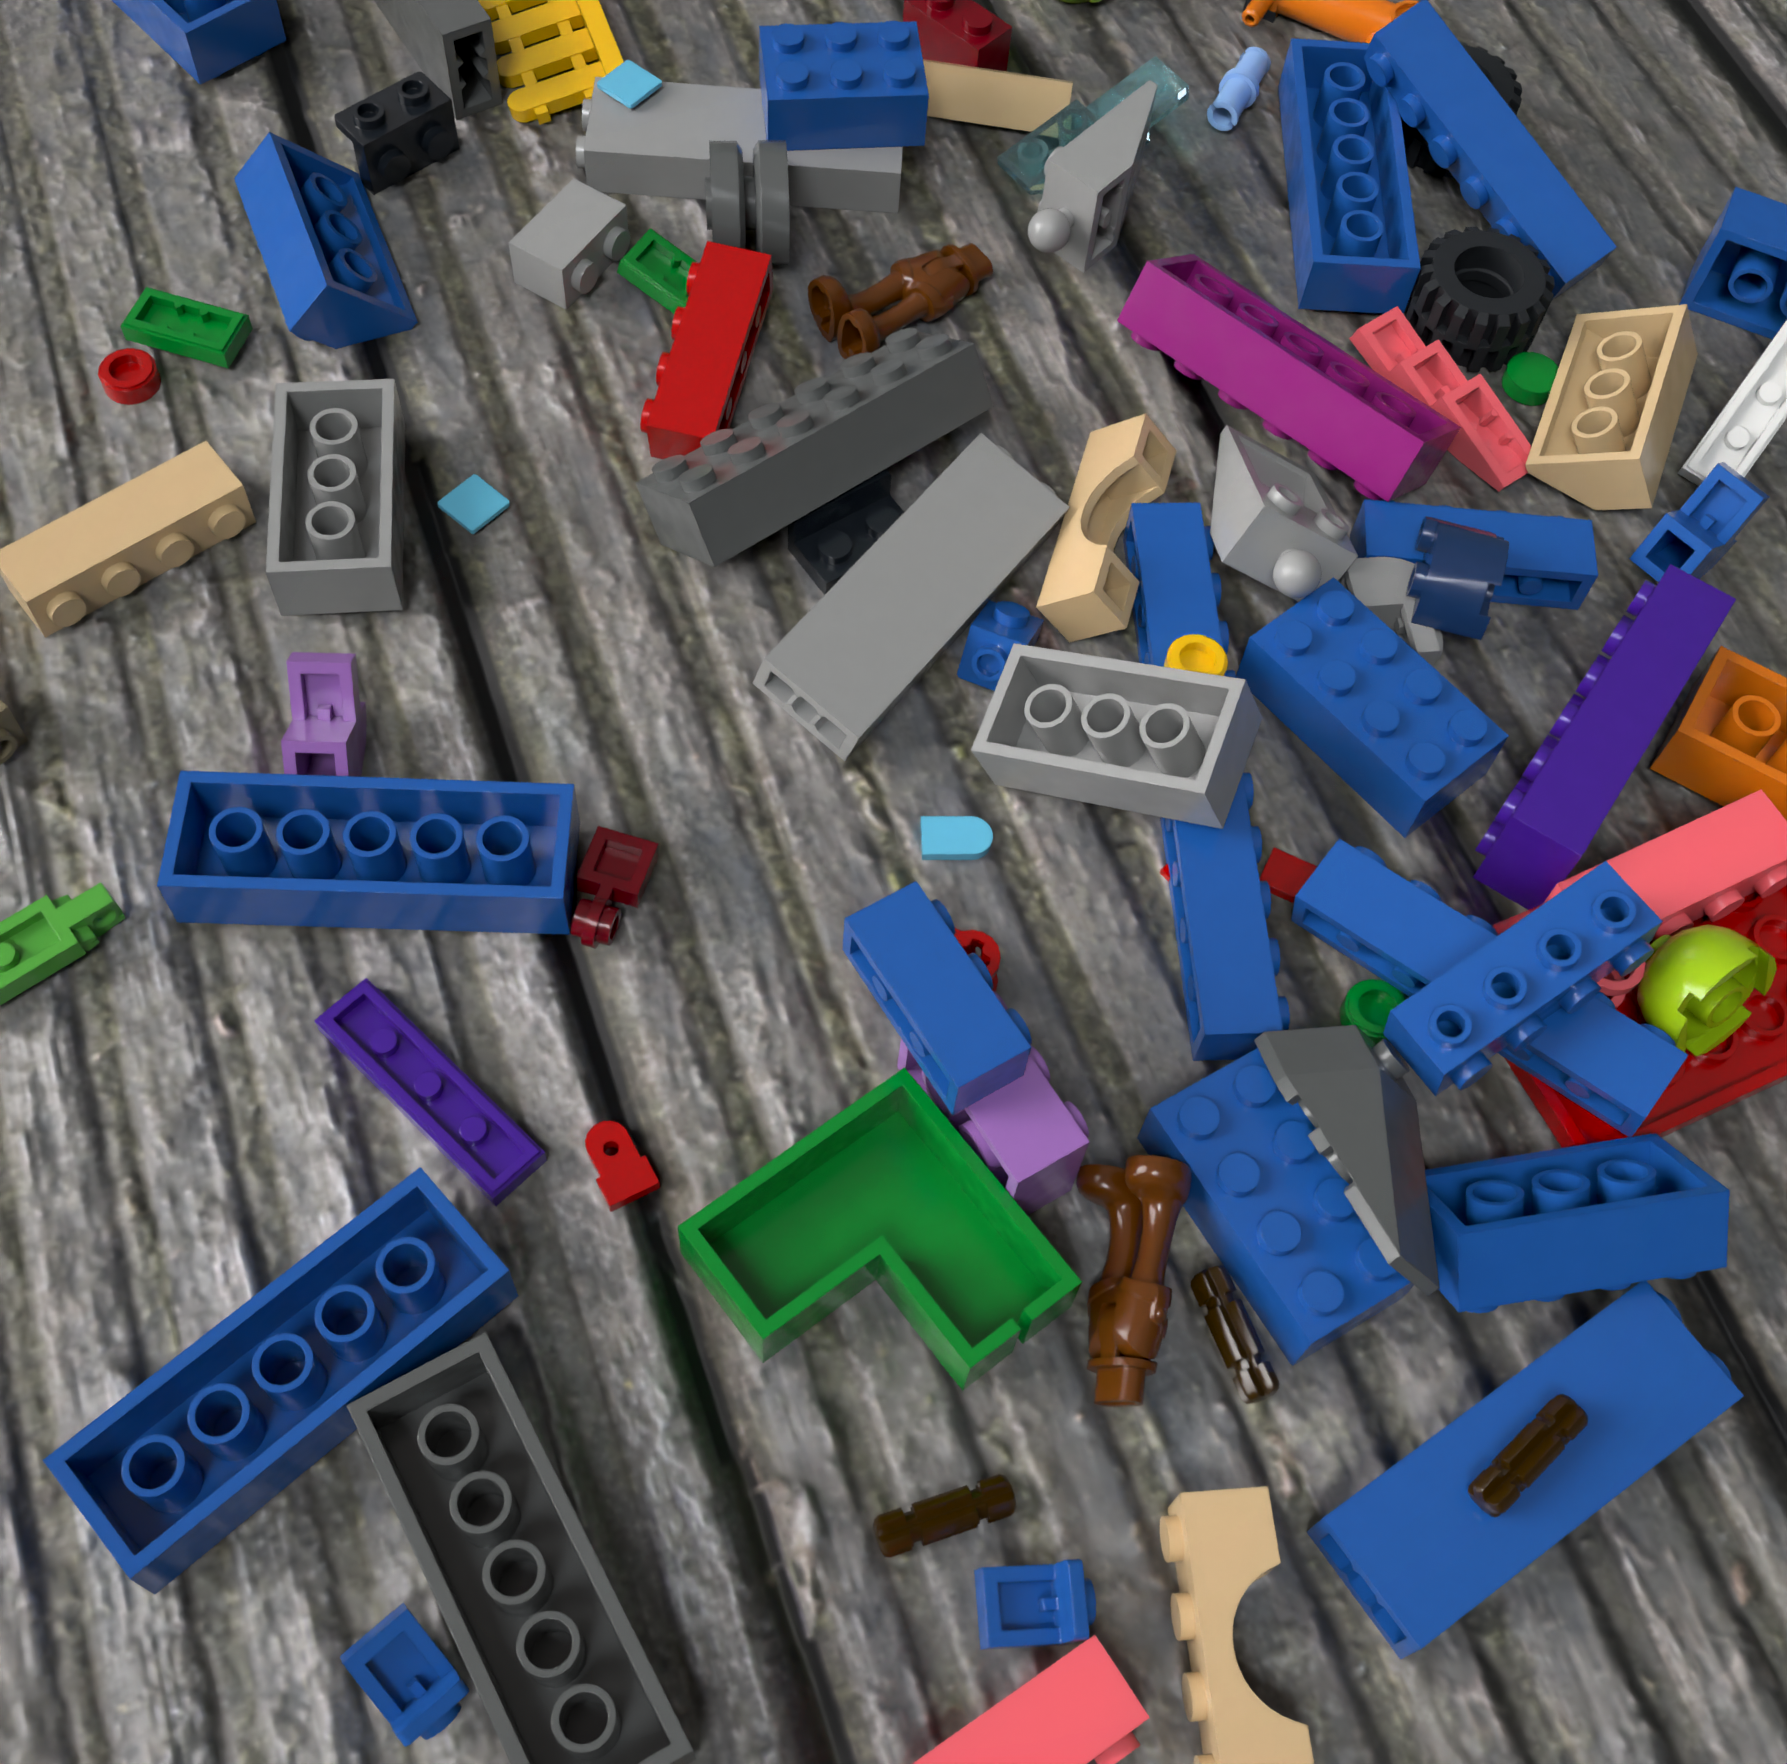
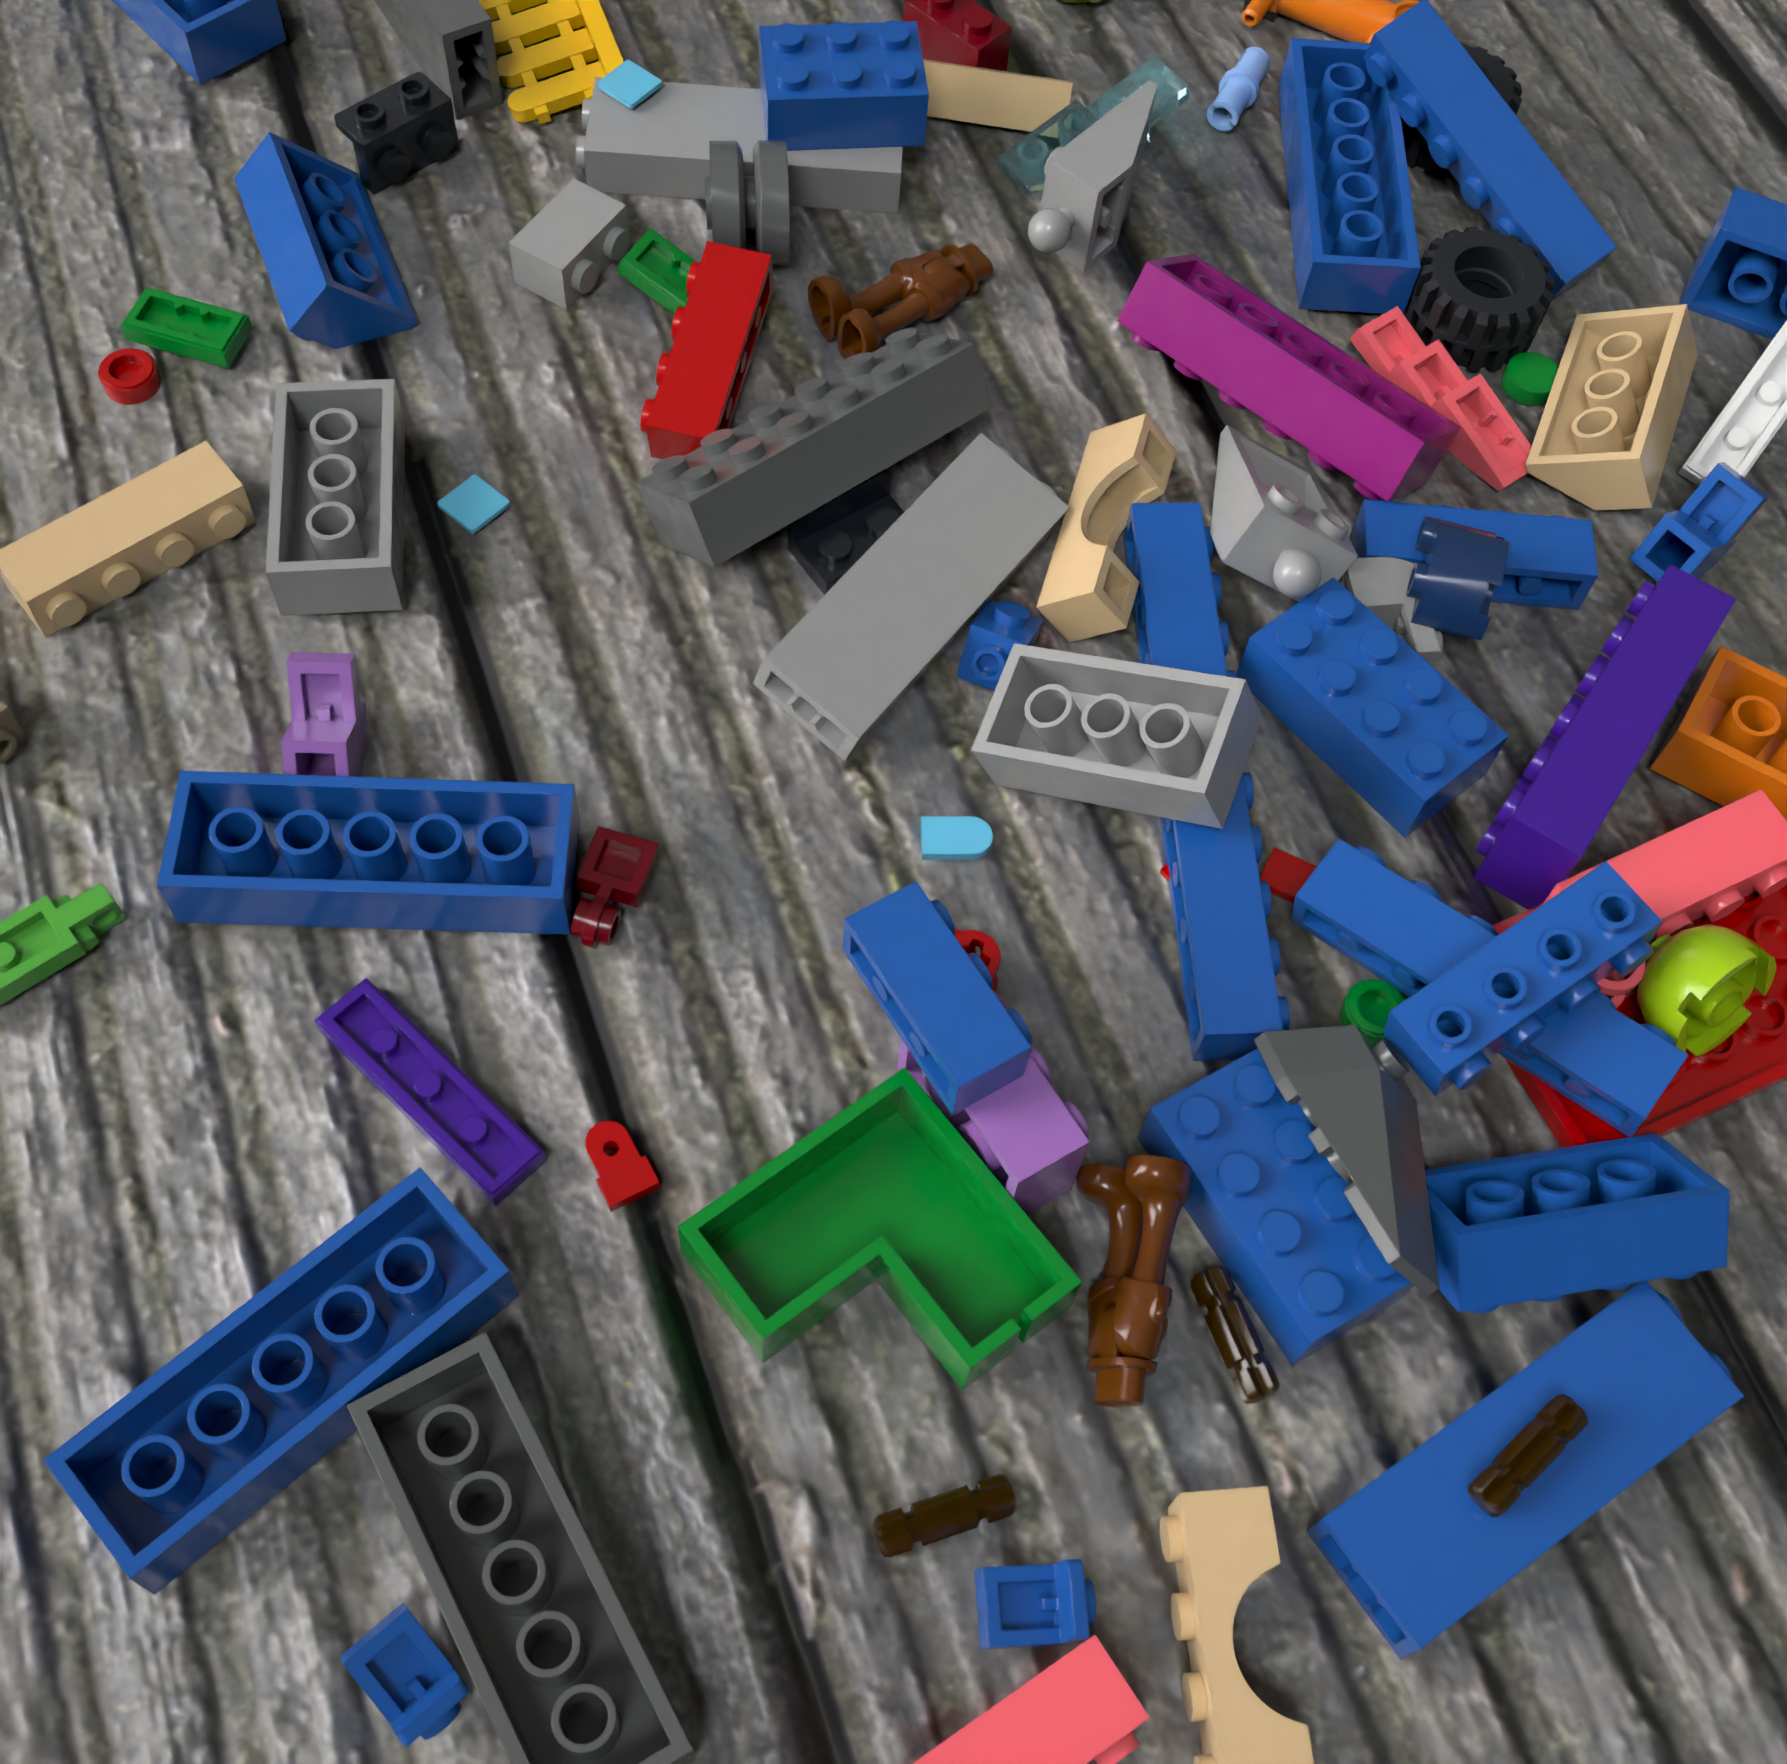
(1197, 654): yellow tile -> none

